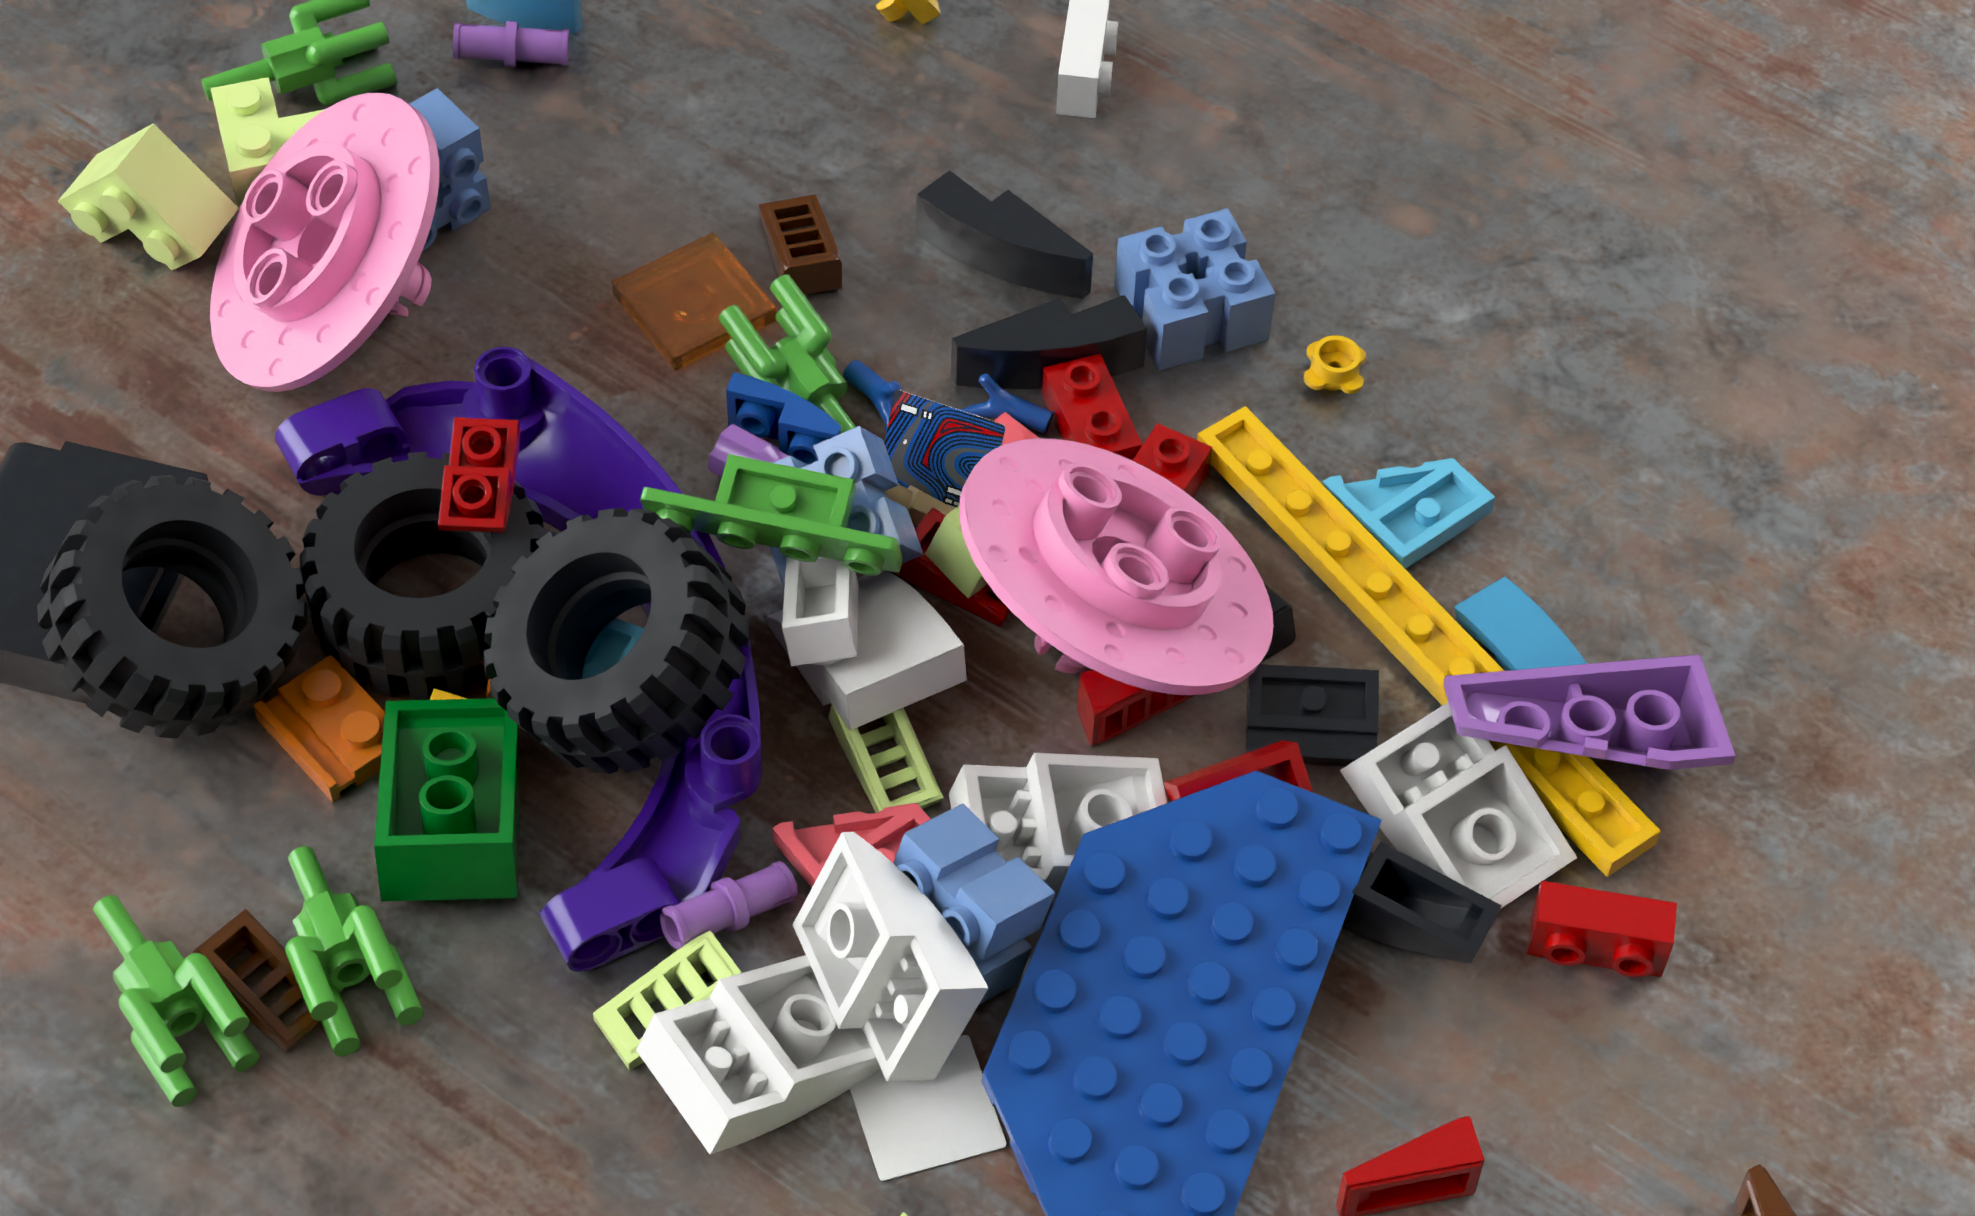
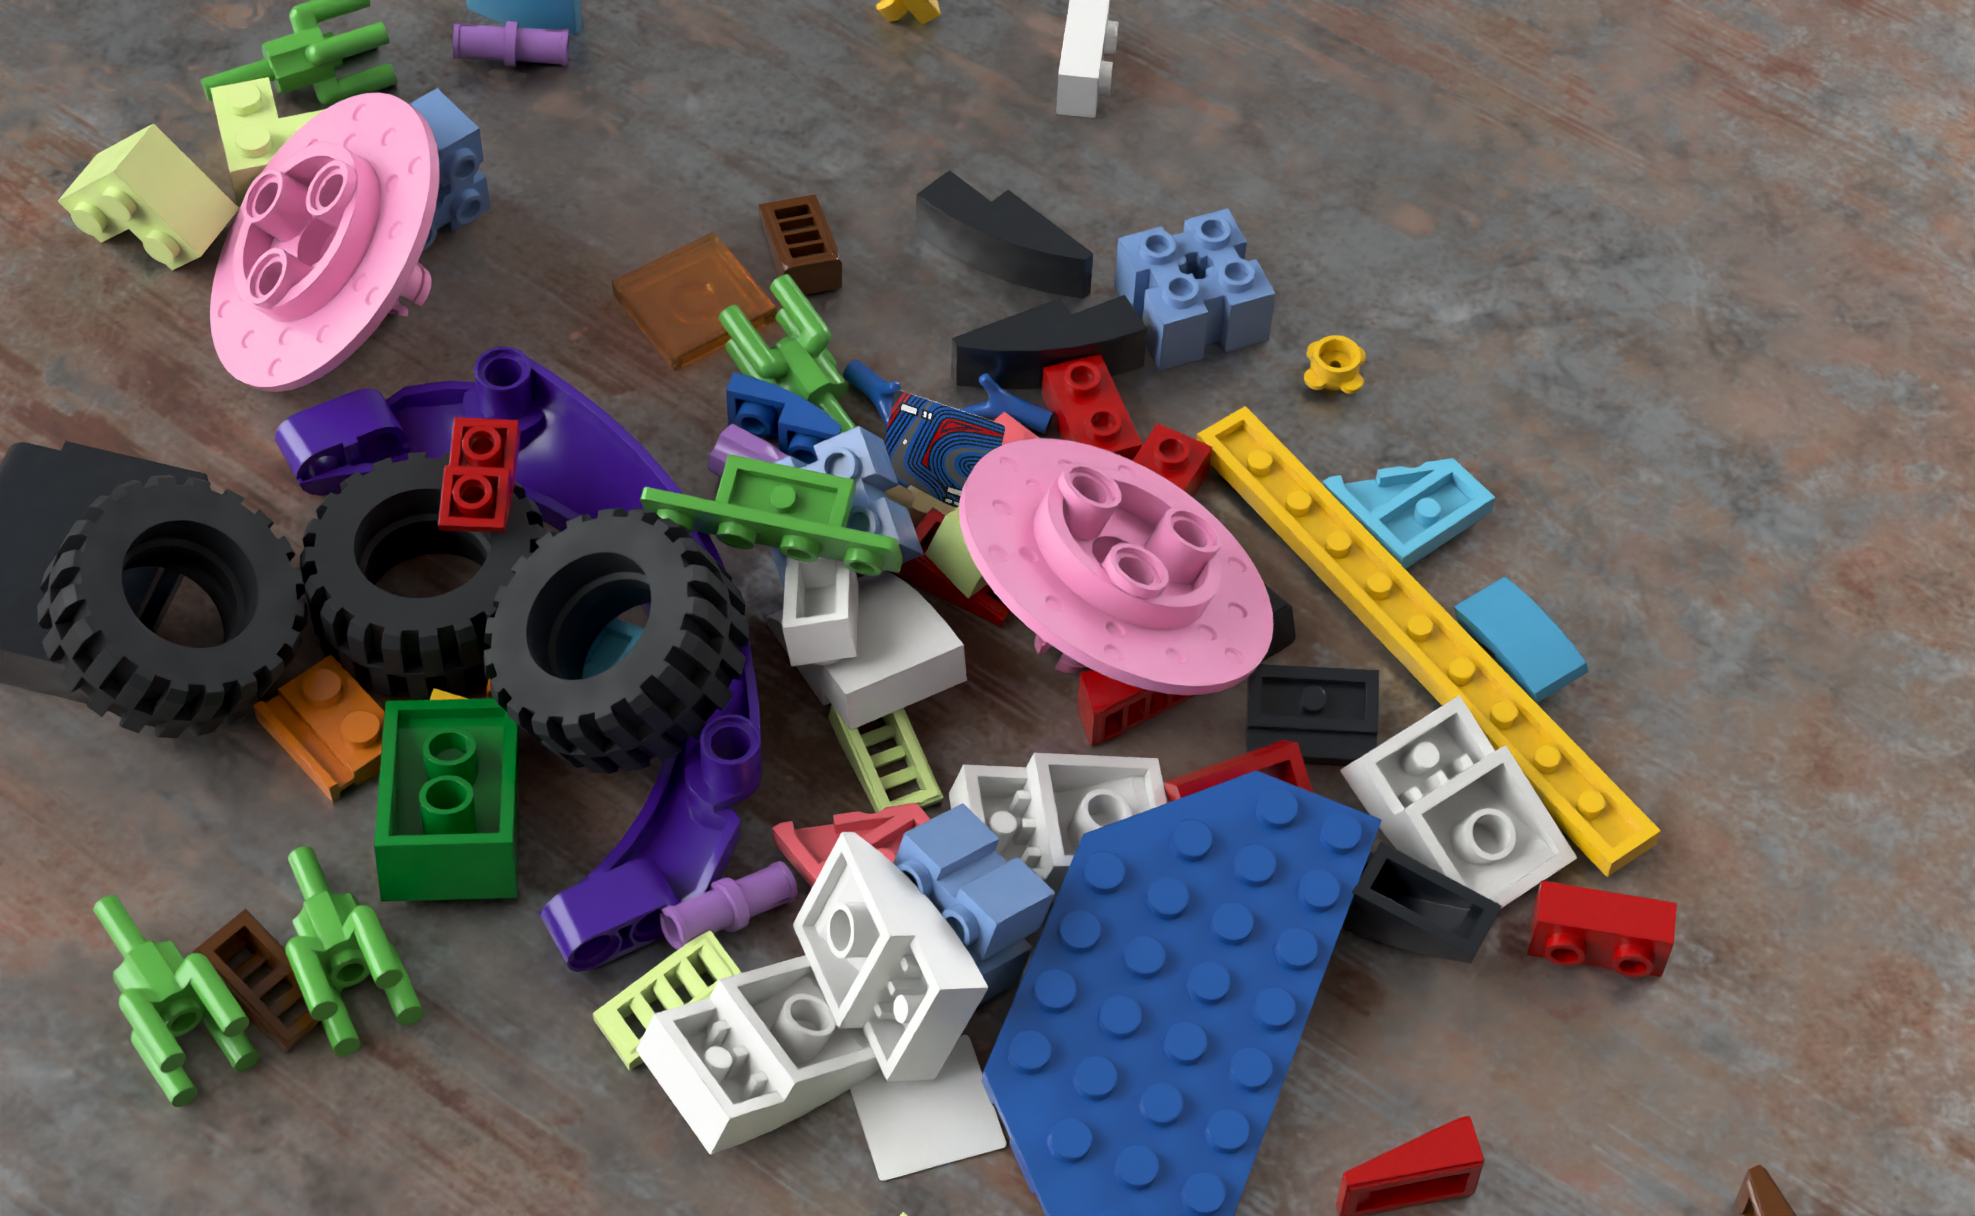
(1616, 711): medium lavender wedge -> none

